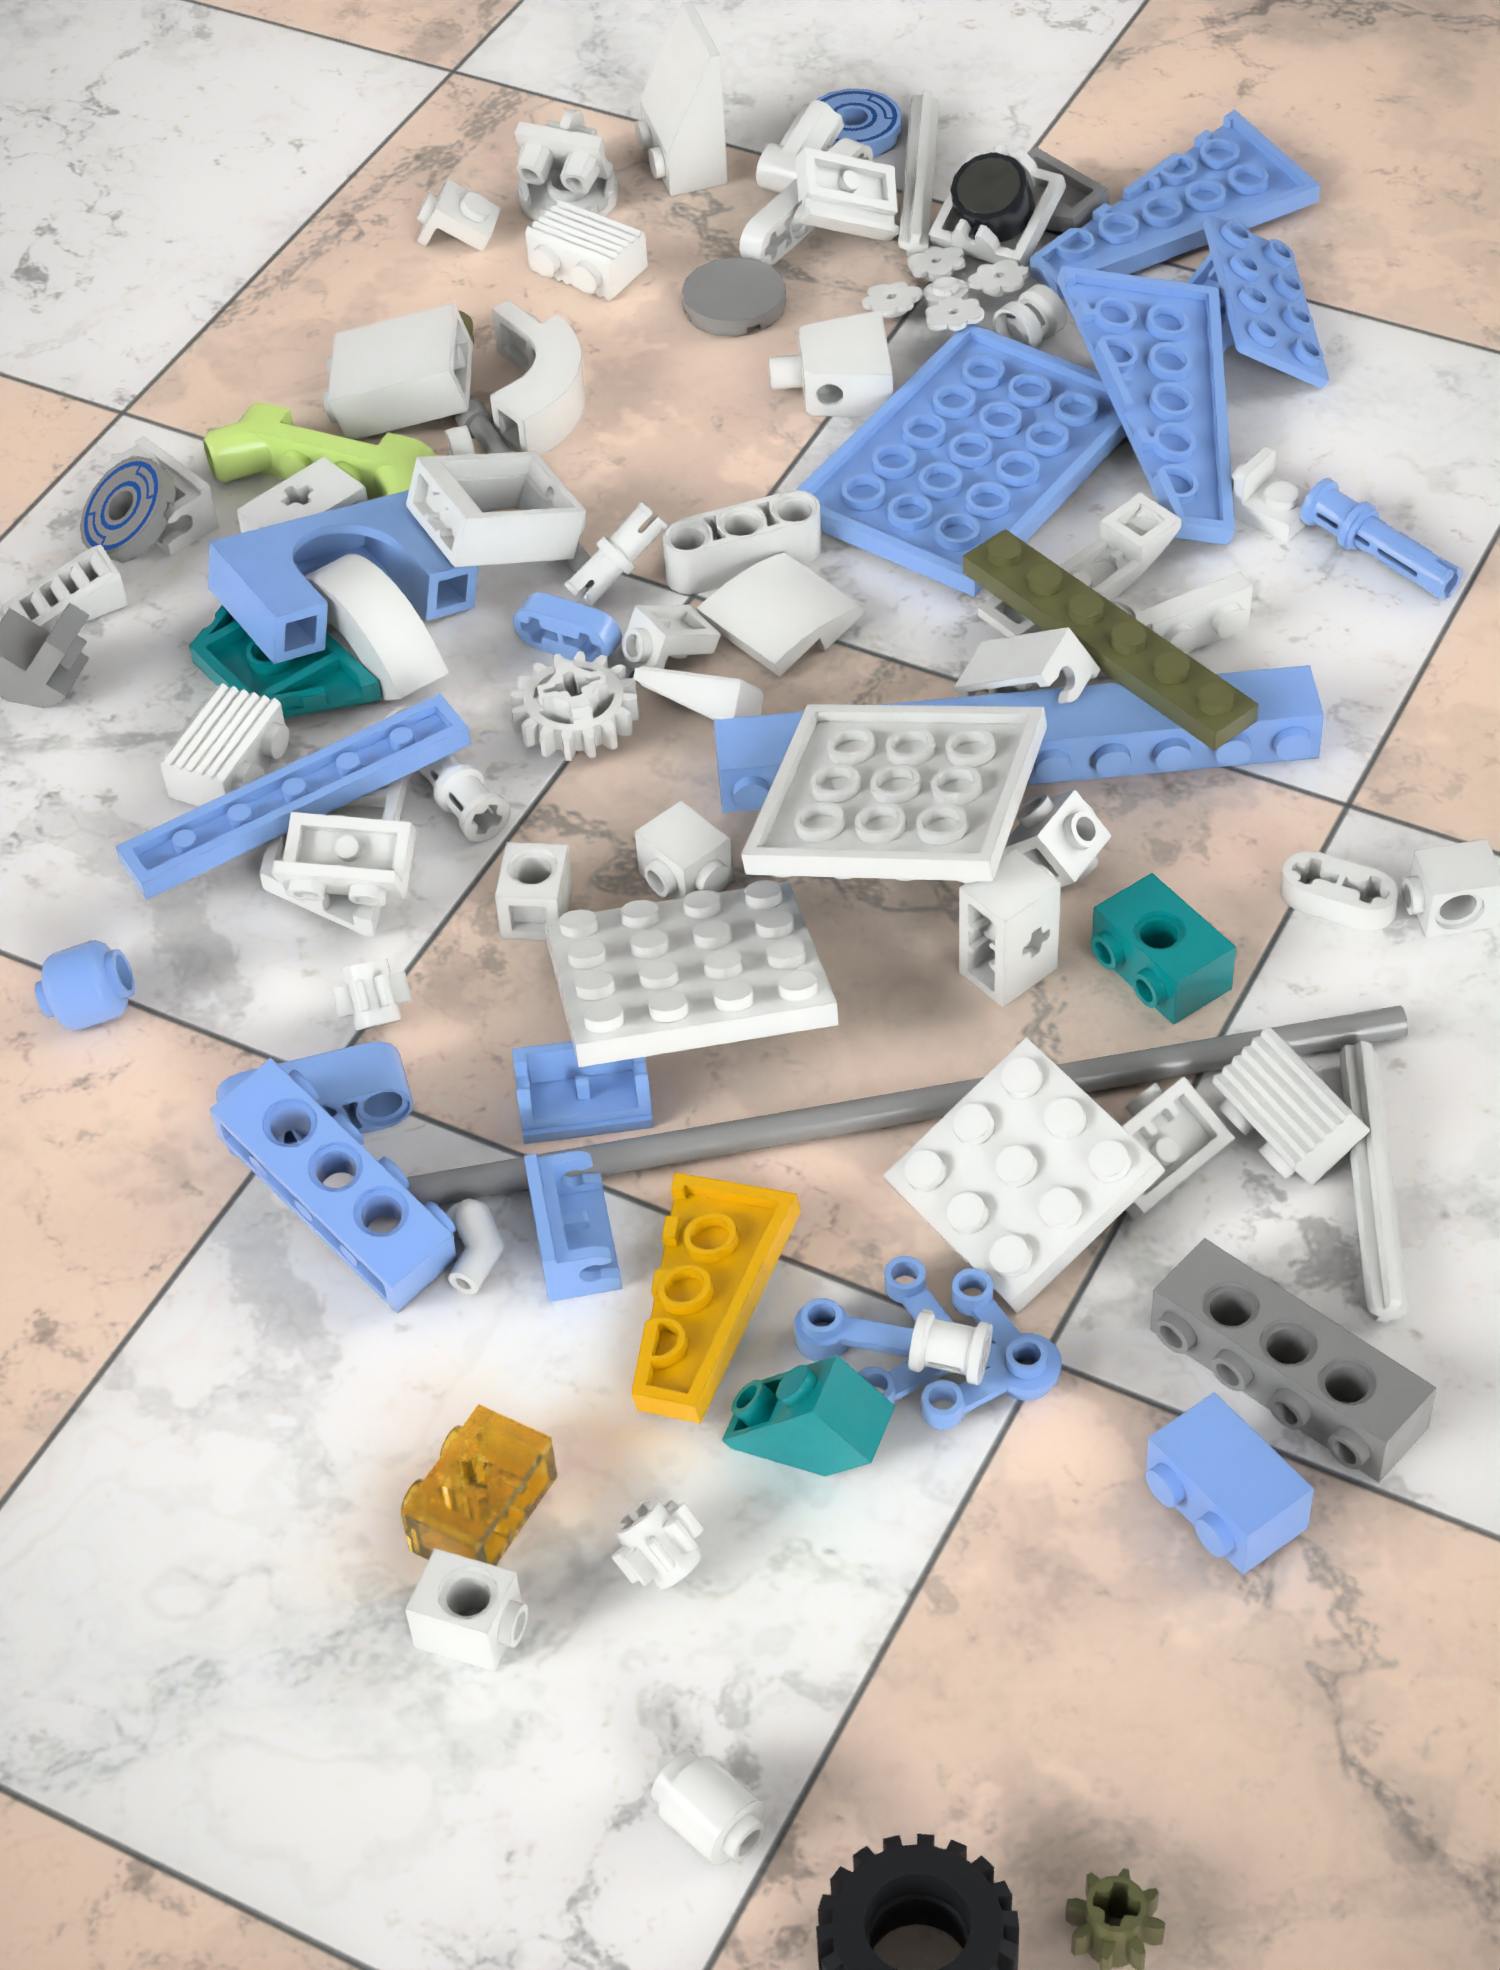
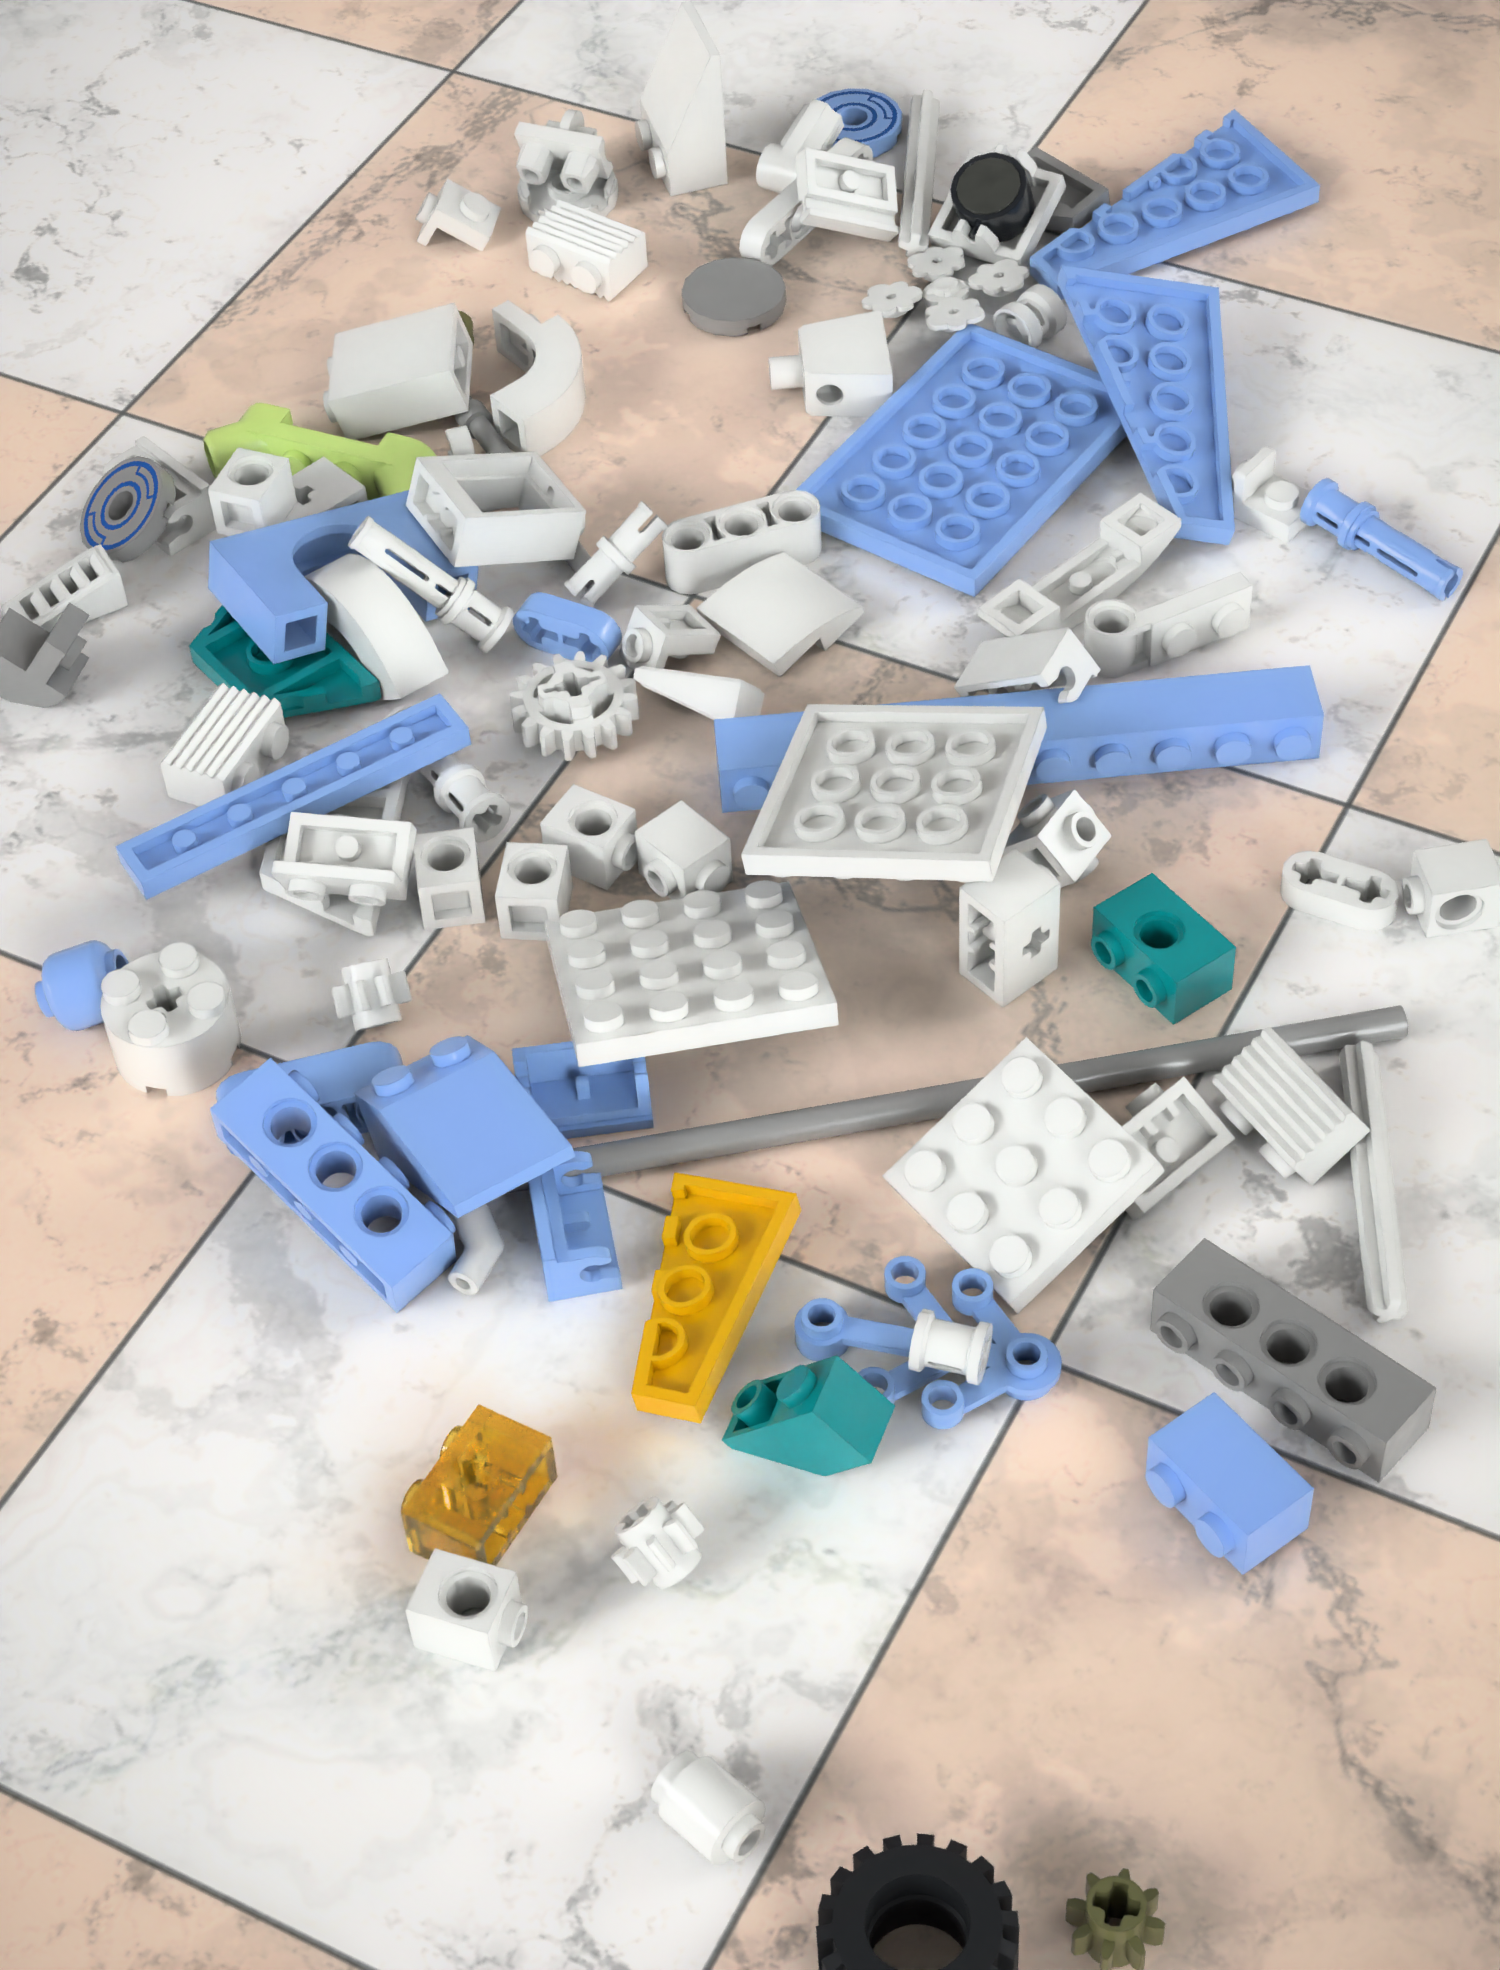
(170, 1020): none -> white brick
(252, 492): none -> white brick
(373, 540): none -> white pin
(448, 878): none -> white brick
(460, 1125): none -> light blue slope
(597, 835): none -> white brick
(1114, 639): olive plate -> none
(1261, 300): light blue bracket -> none

